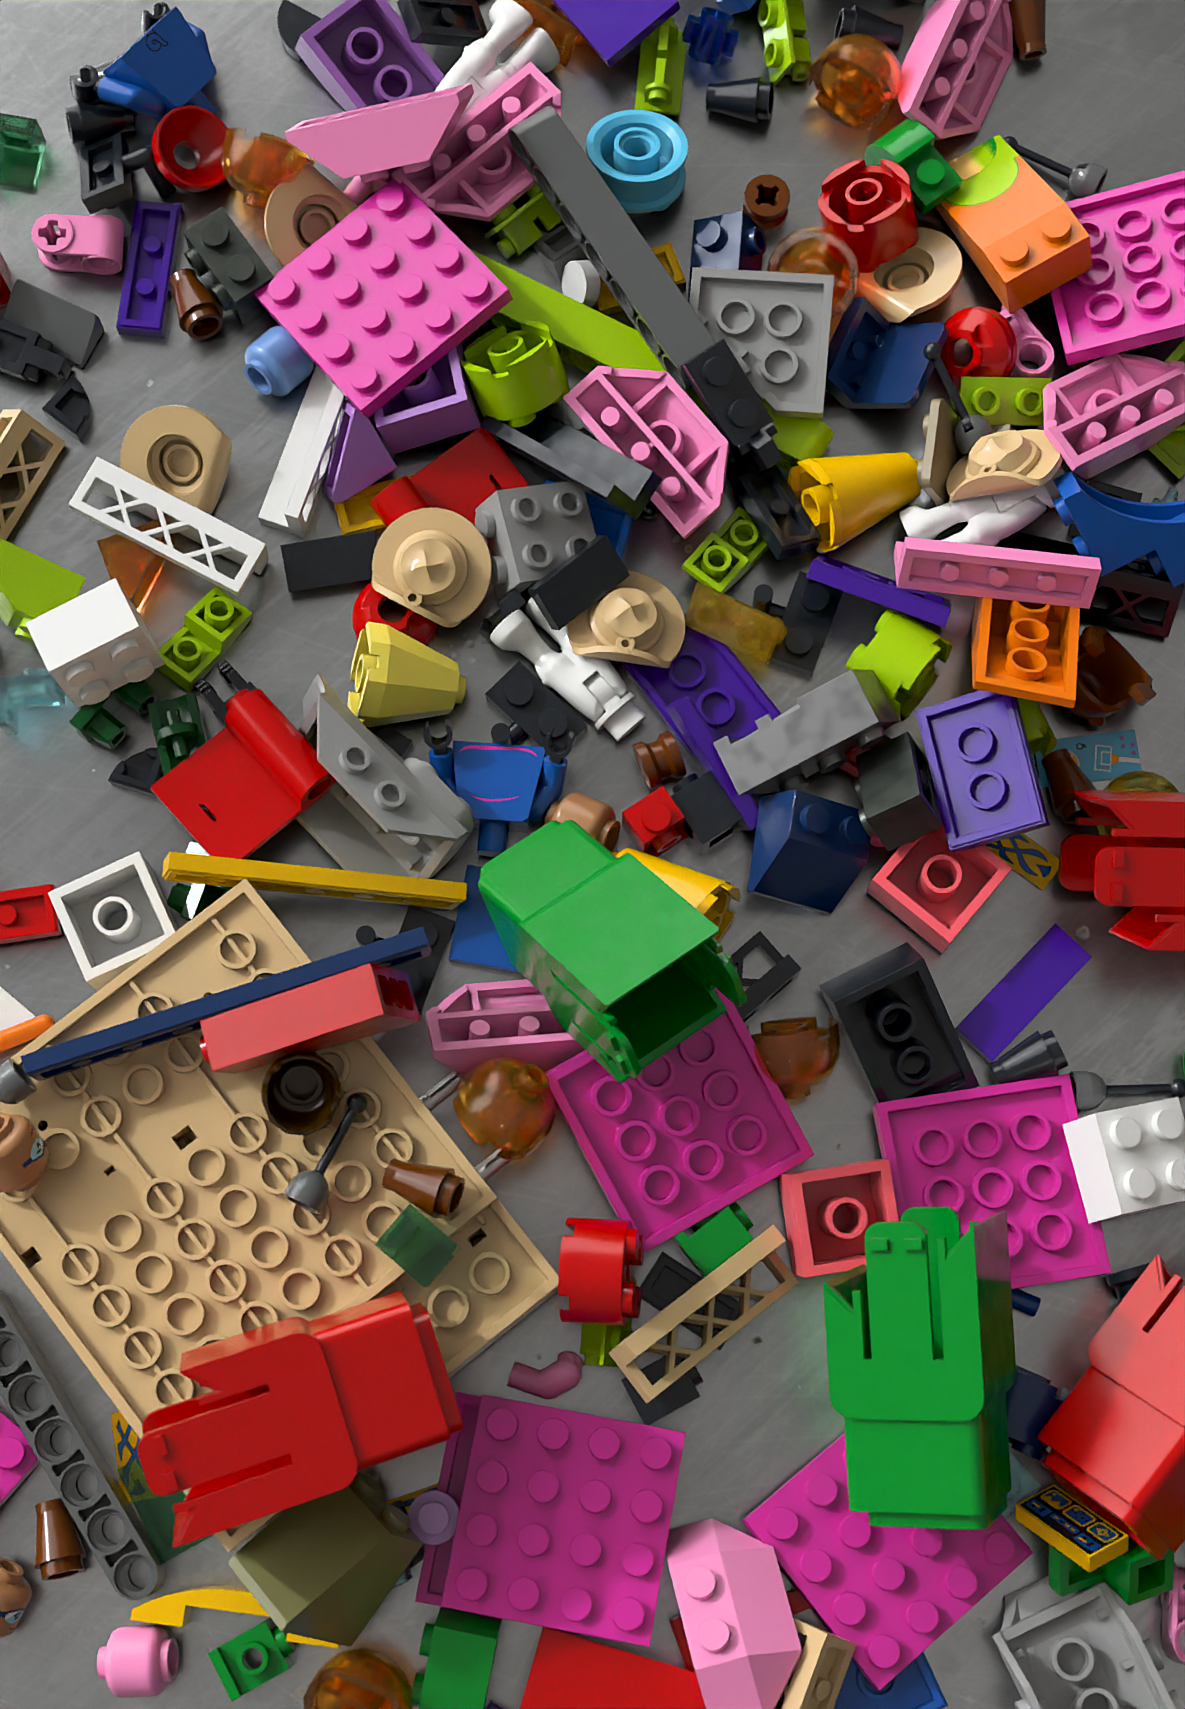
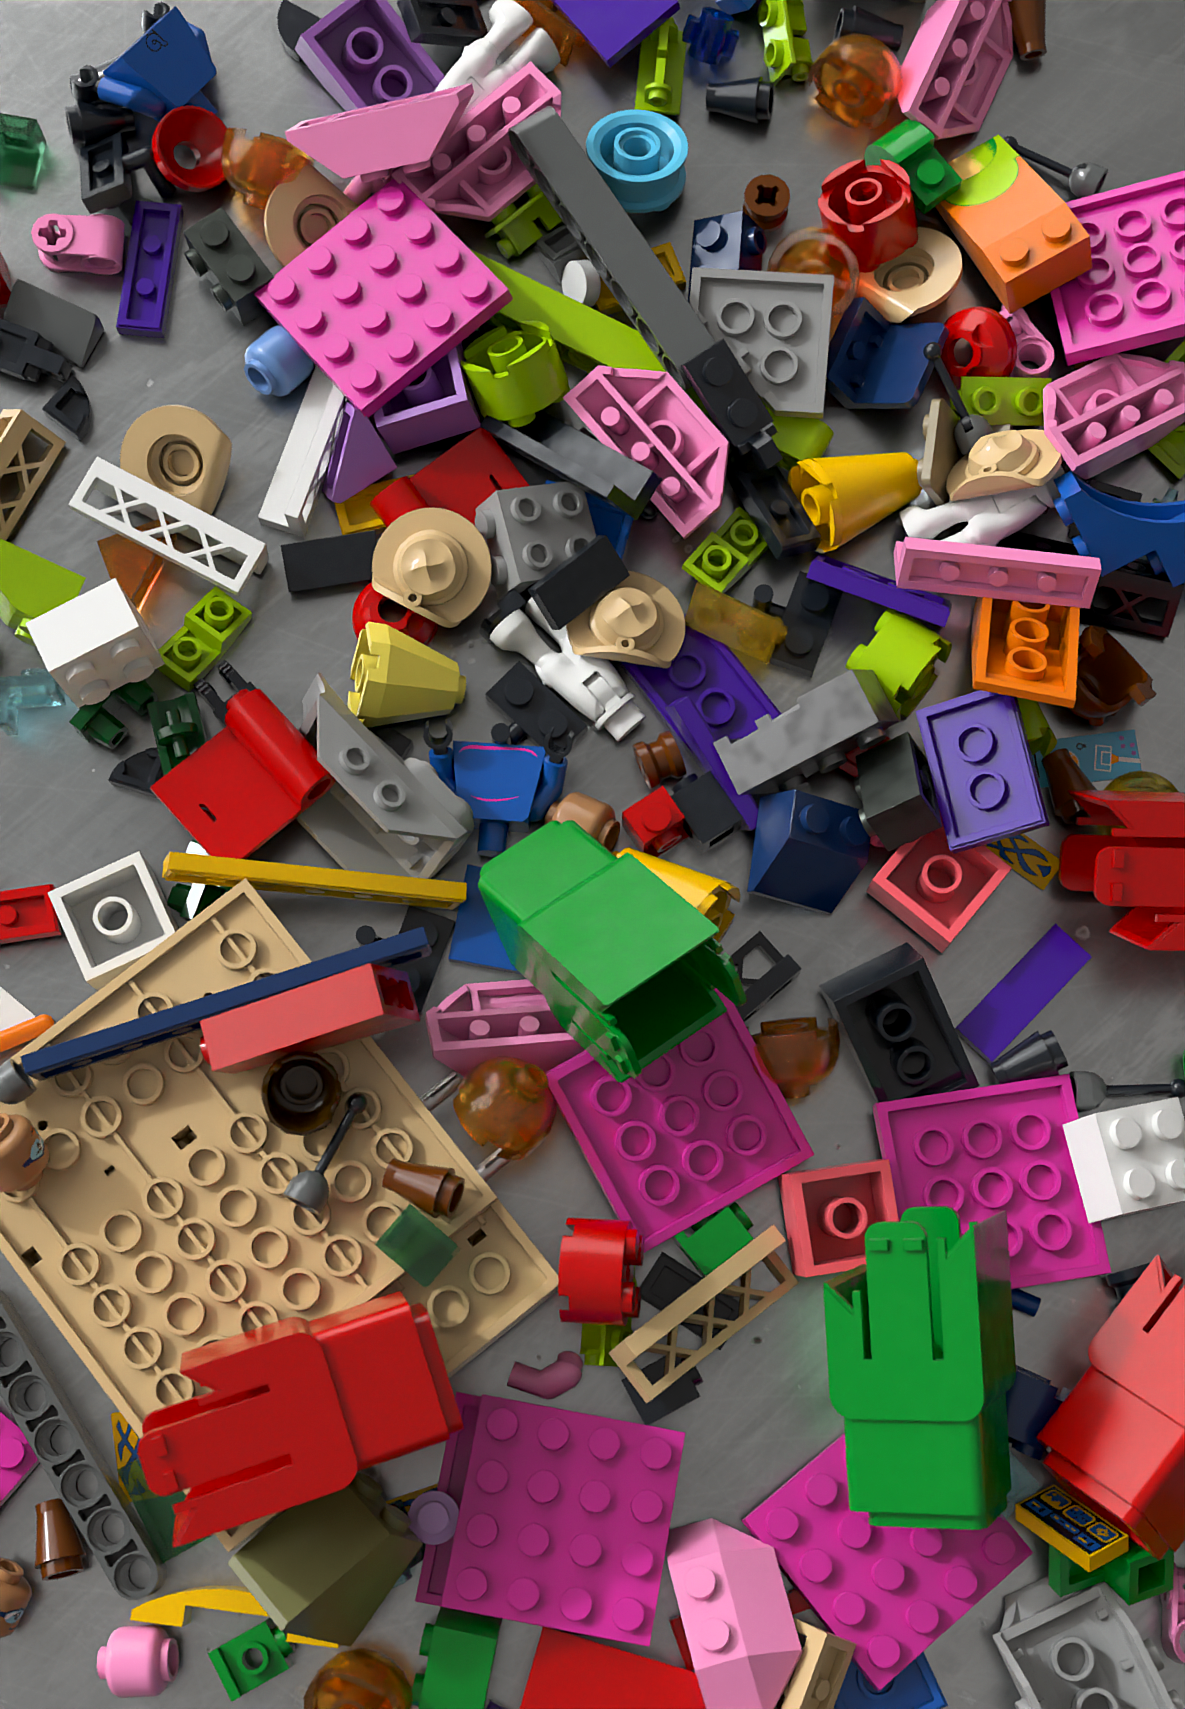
(196, 307): reddish brown cone -> none

